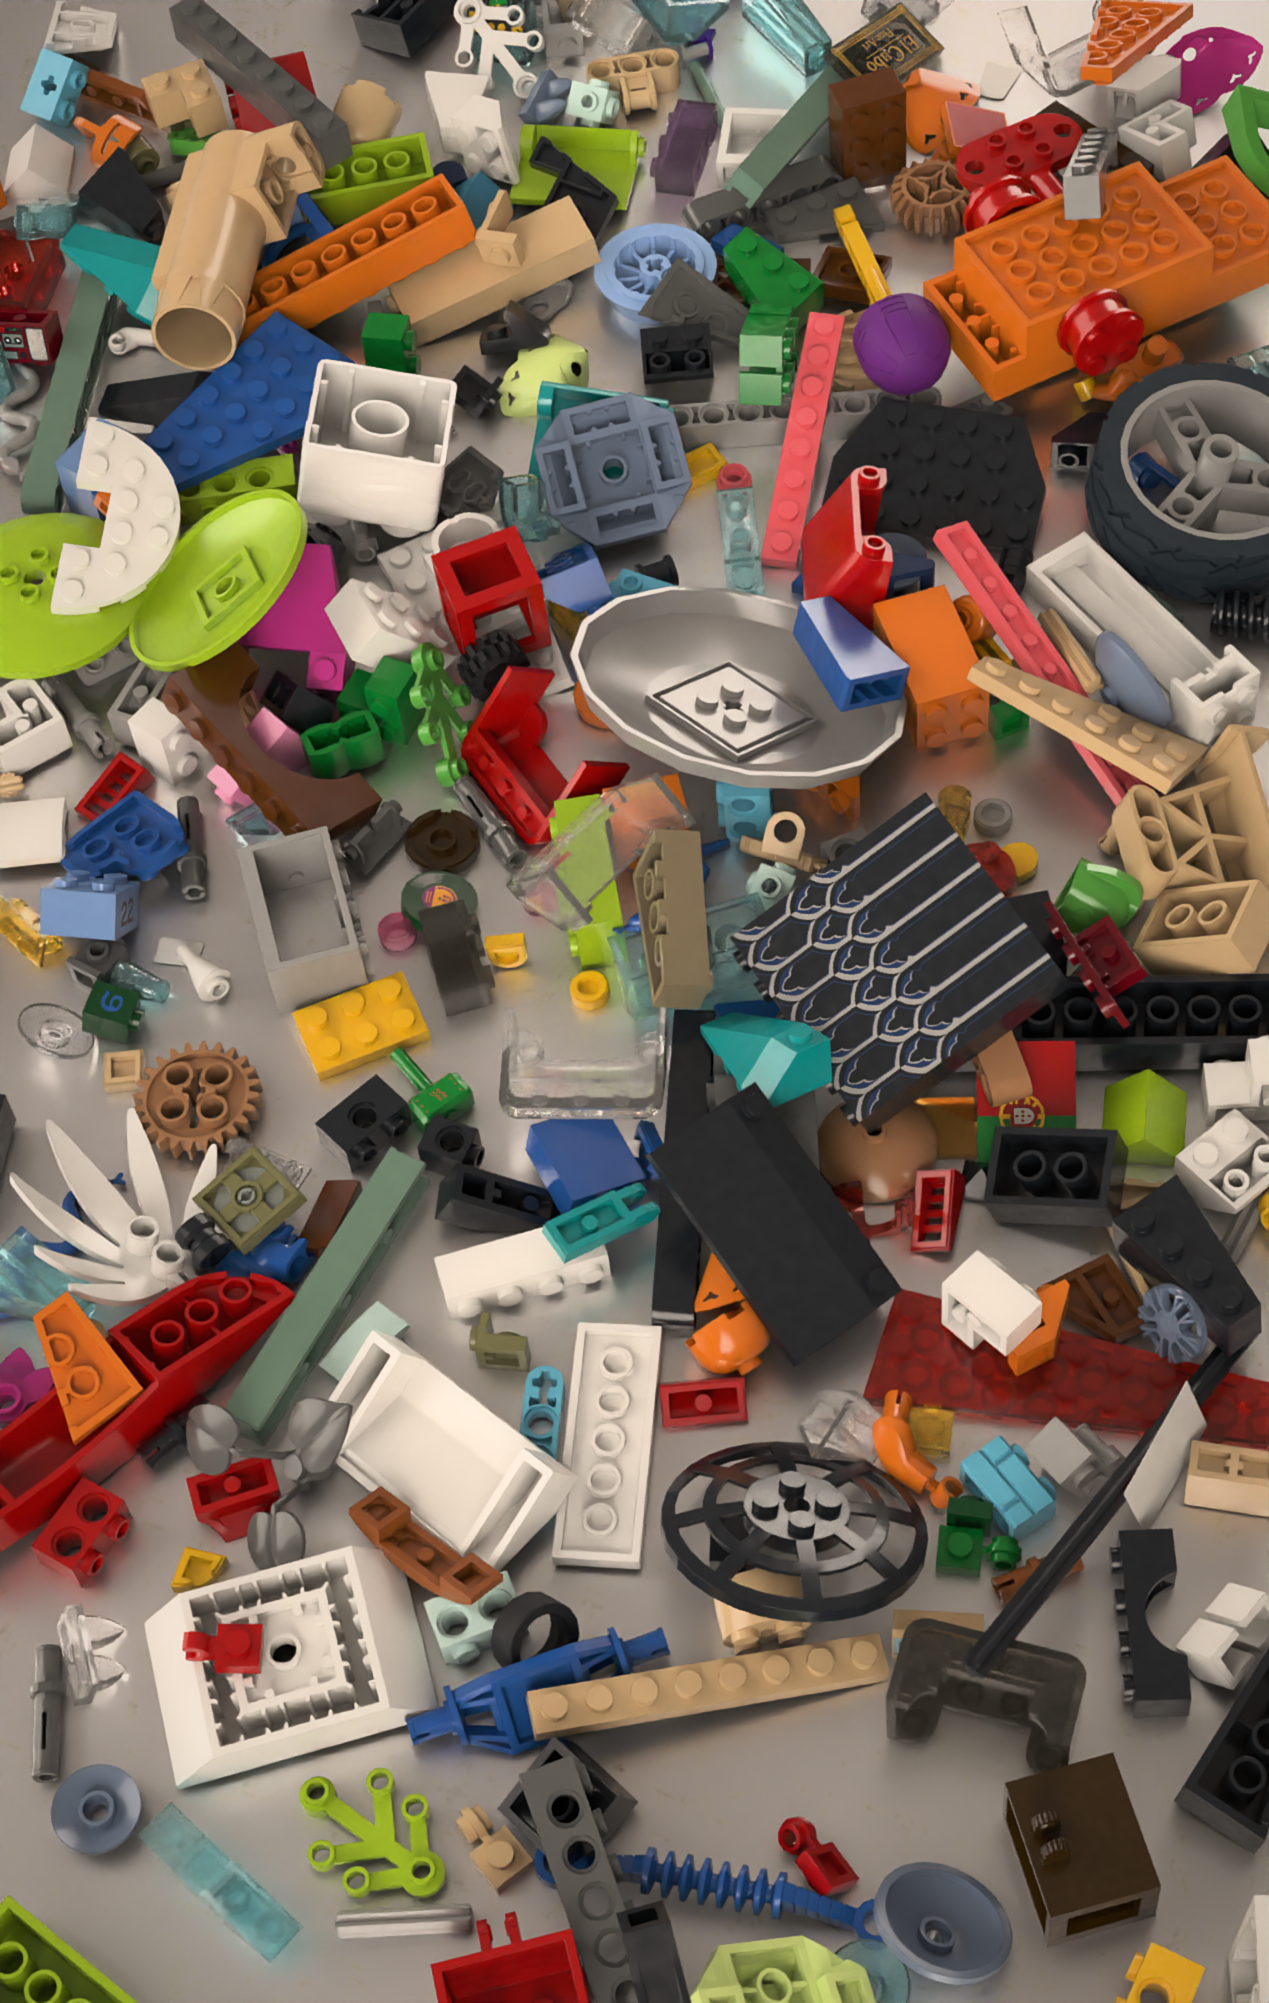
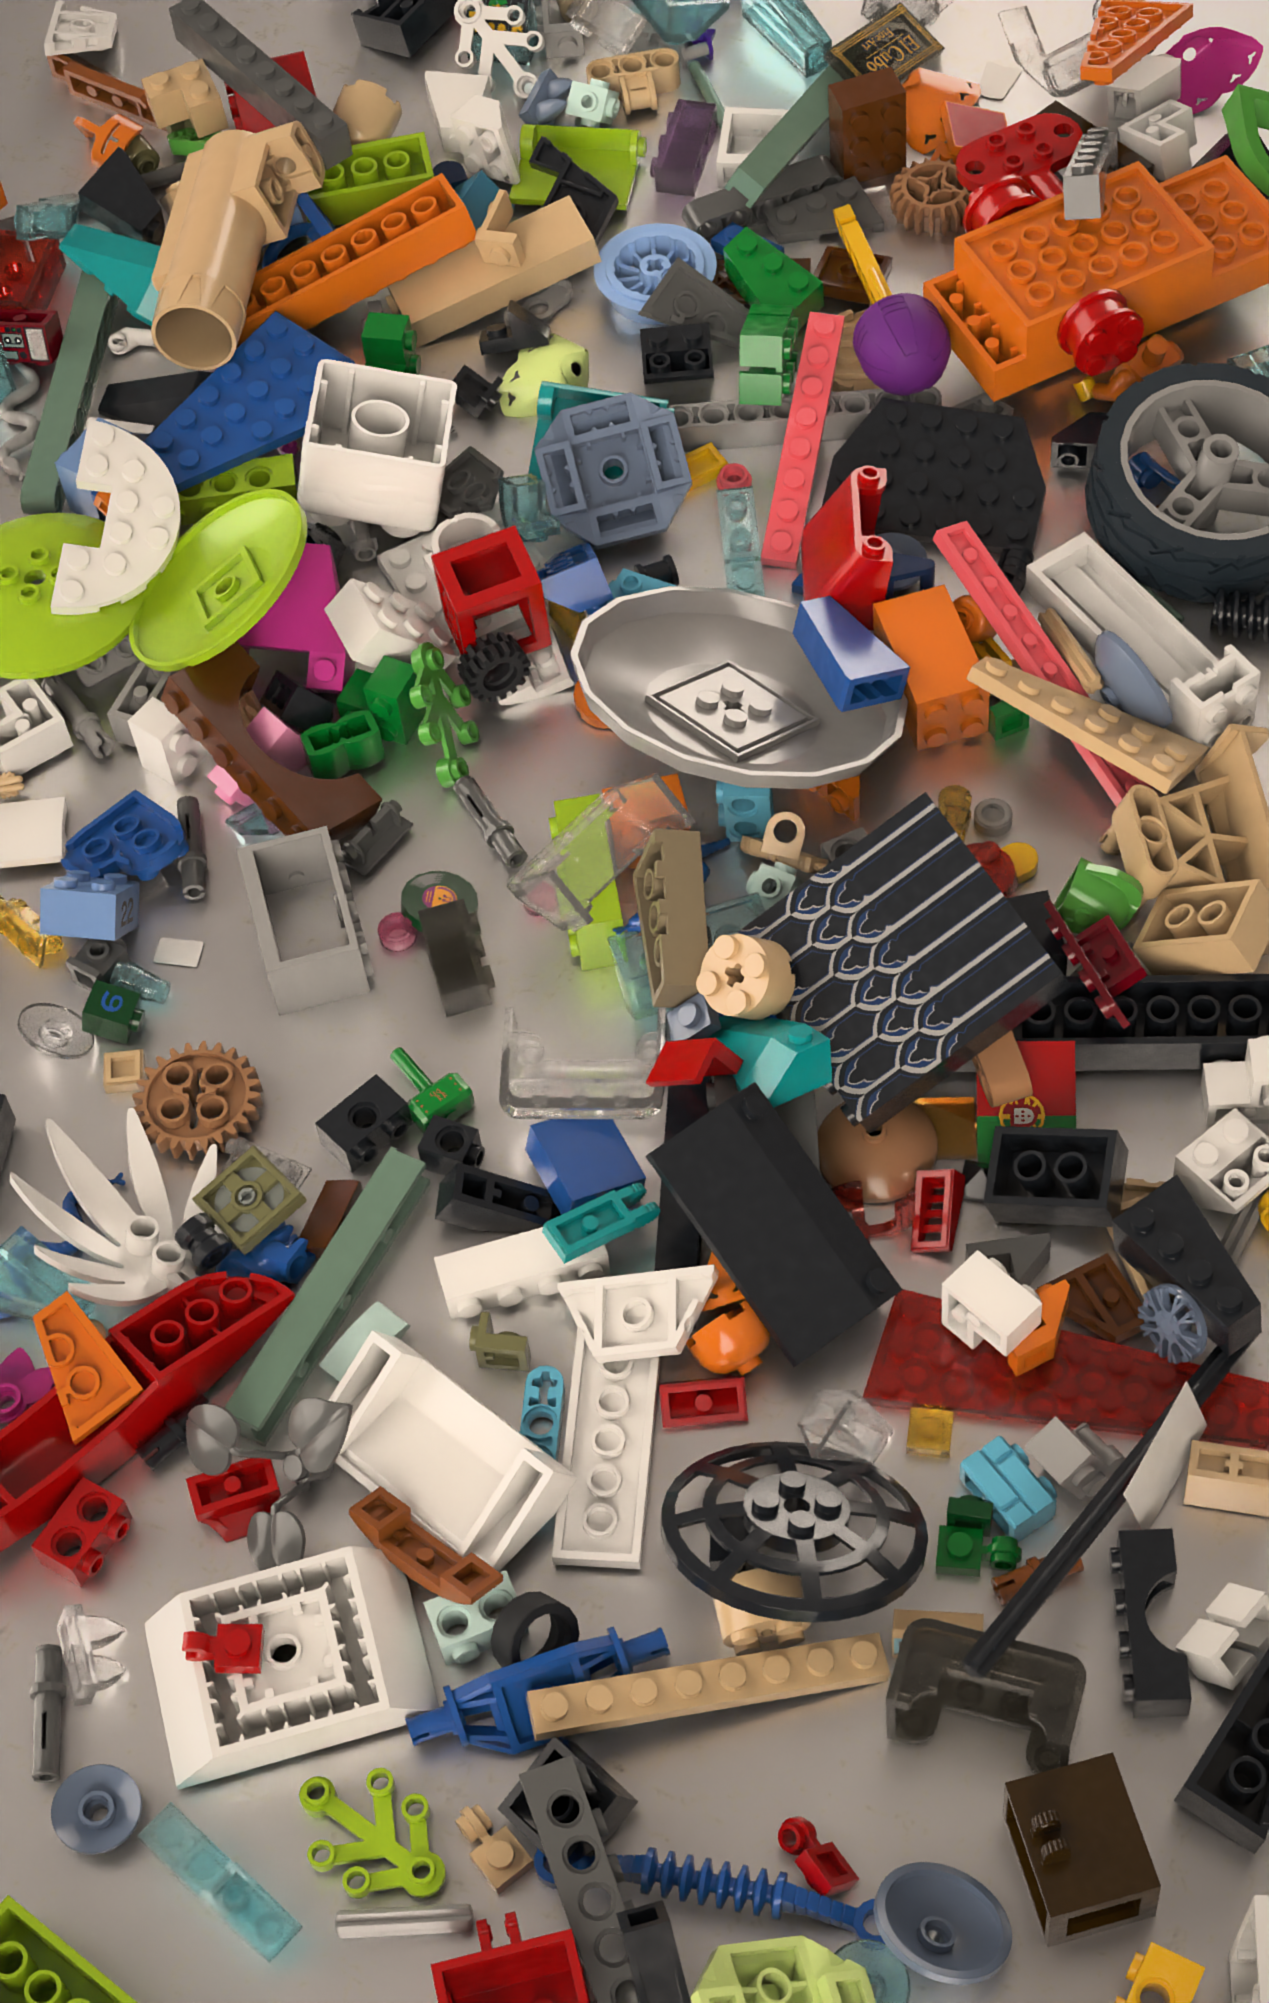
(39, 166): white slope -> none
(55, 88): medium azure brick -> none
(113, 775): red slope -> none
(197, 1569): yellow tile -> none
(208, 978): white cone -> none
(361, 1025): yellow plate -> none
(442, 842): dark brown tile -> none
(506, 949): yellow tile -> none
(512, 766): red windscreen -> none
(589, 990): yellow tile -> none
(639, 1311): none -> white wing
(650, 1140): blue tile -> none
(690, 1060): none -> red panel
(693, 1020): none -> sand blue bracket
(746, 977): none -> tan brick
(899, 1455): orange arm -> none
(1021, 1255): none -> dark grey slope
(1148, 1117): lime slope -> none

